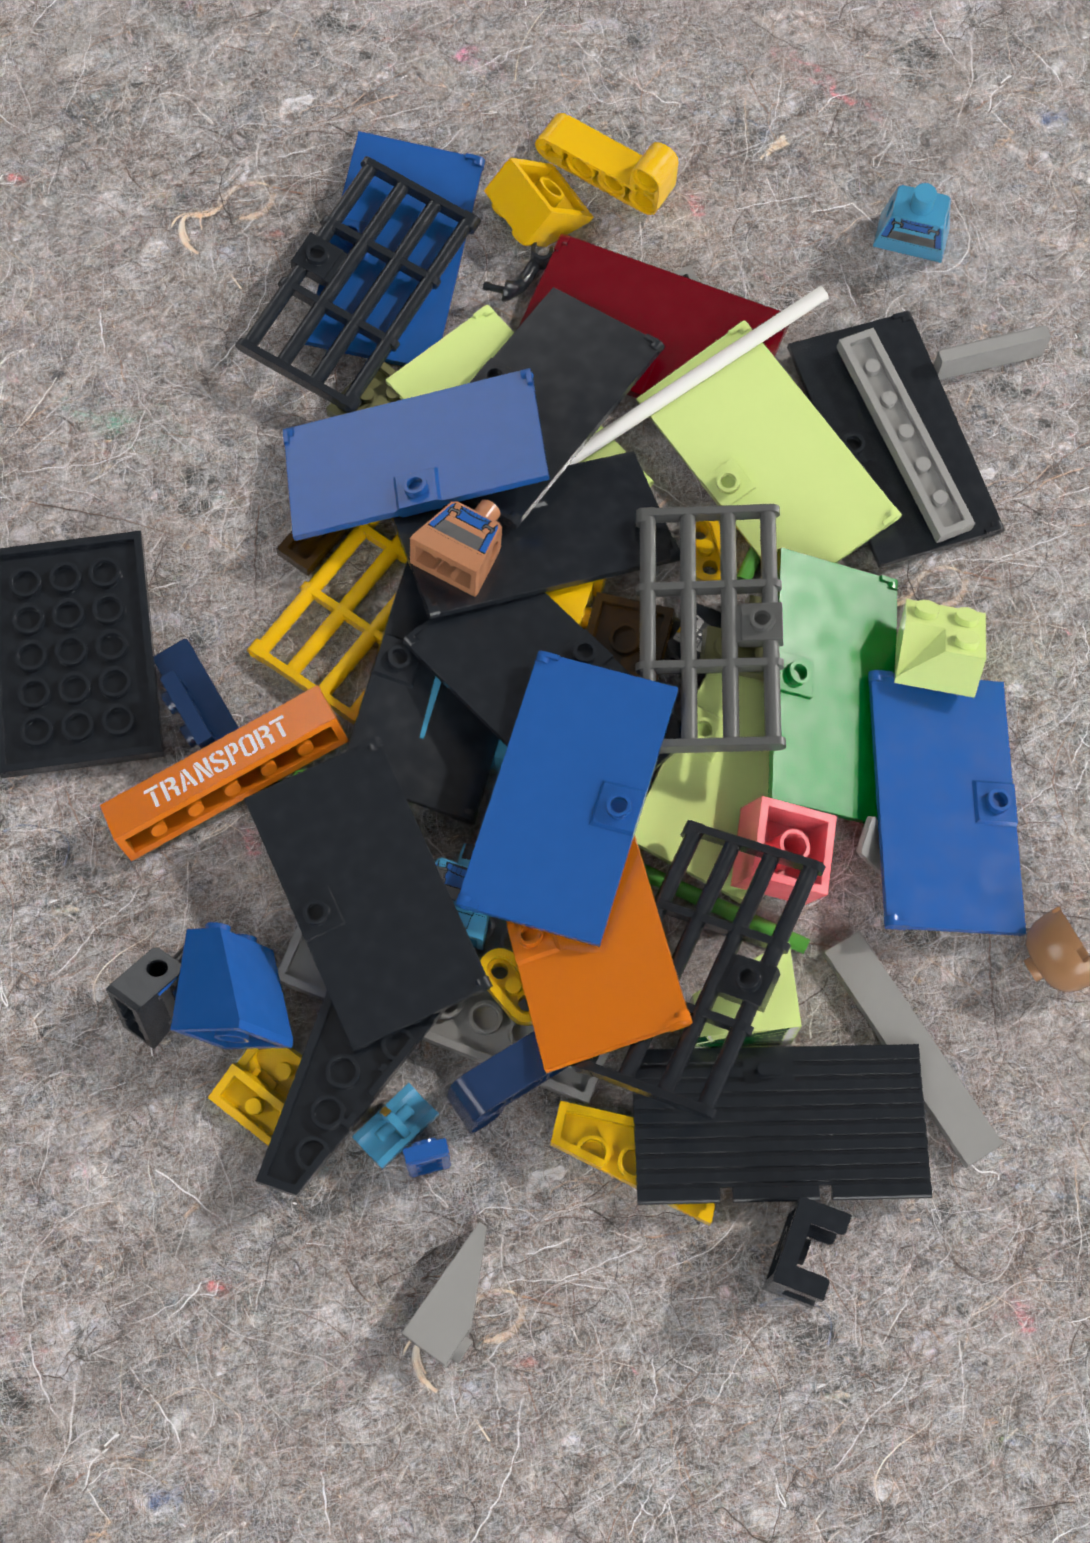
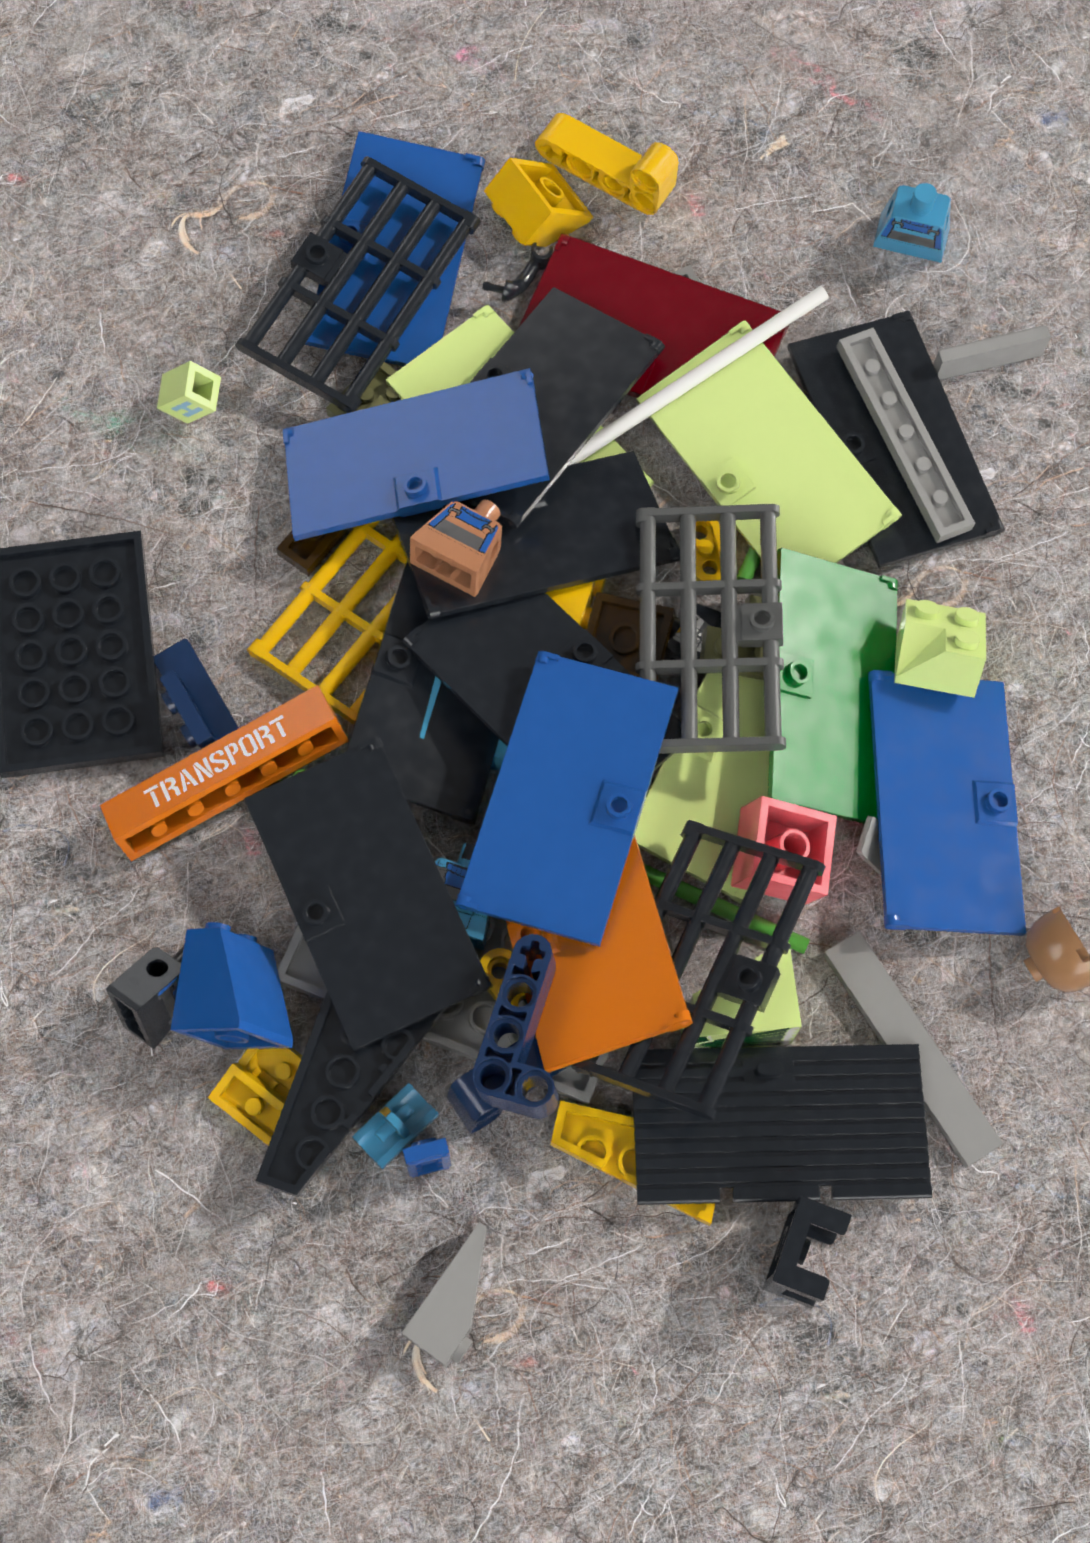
(188, 392): none -> yellowish green brick
(523, 1022): none -> dark blue beam

